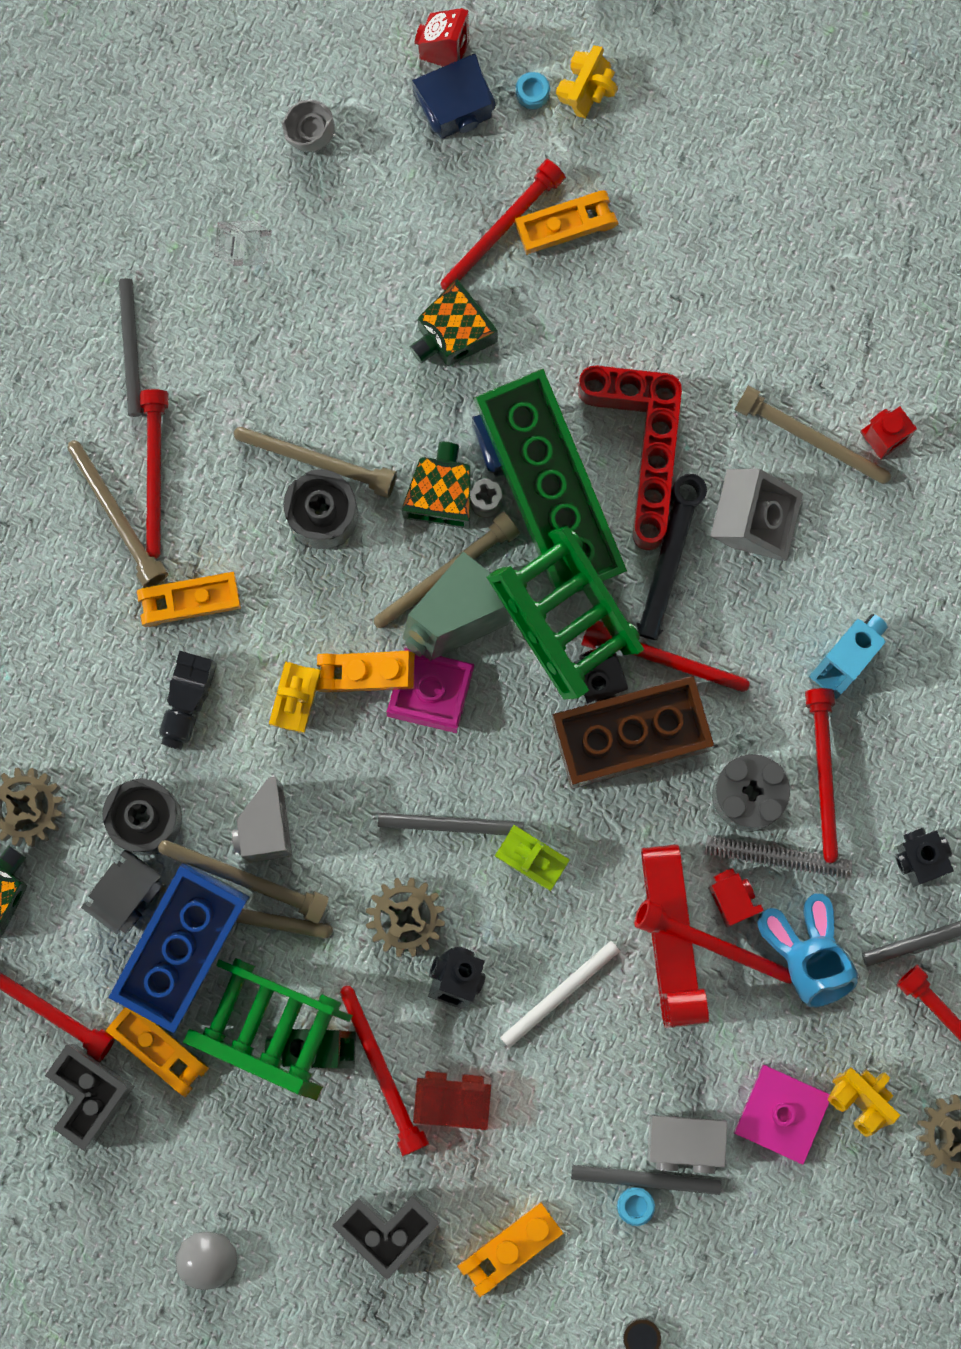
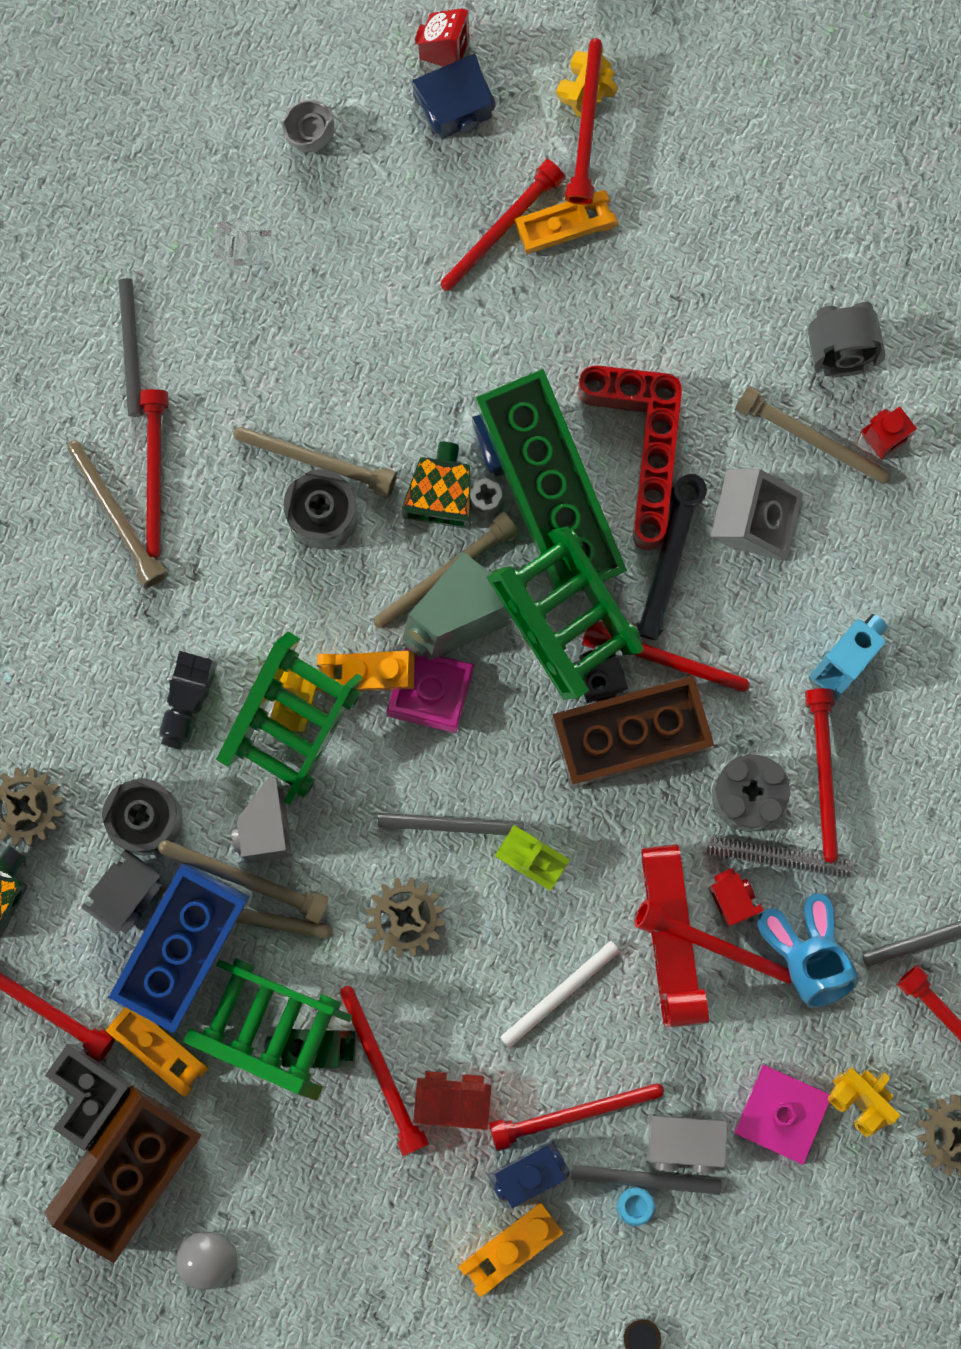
(122, 1174): none -> reddish brown brick
(189, 599): light orange plate -> none
(255, 717): none -> green fence
(382, 1241): dark grey brick -> none
(453, 327): torso -> none
(456, 977): black brick -> none
(507, 1133): none -> red piece
(529, 1175): none -> dark blue torso
(532, 90): medium azure tile -> none
(579, 189): none -> red piece
(845, 339): none -> dark grey brick
(937, 856): black brick -> none

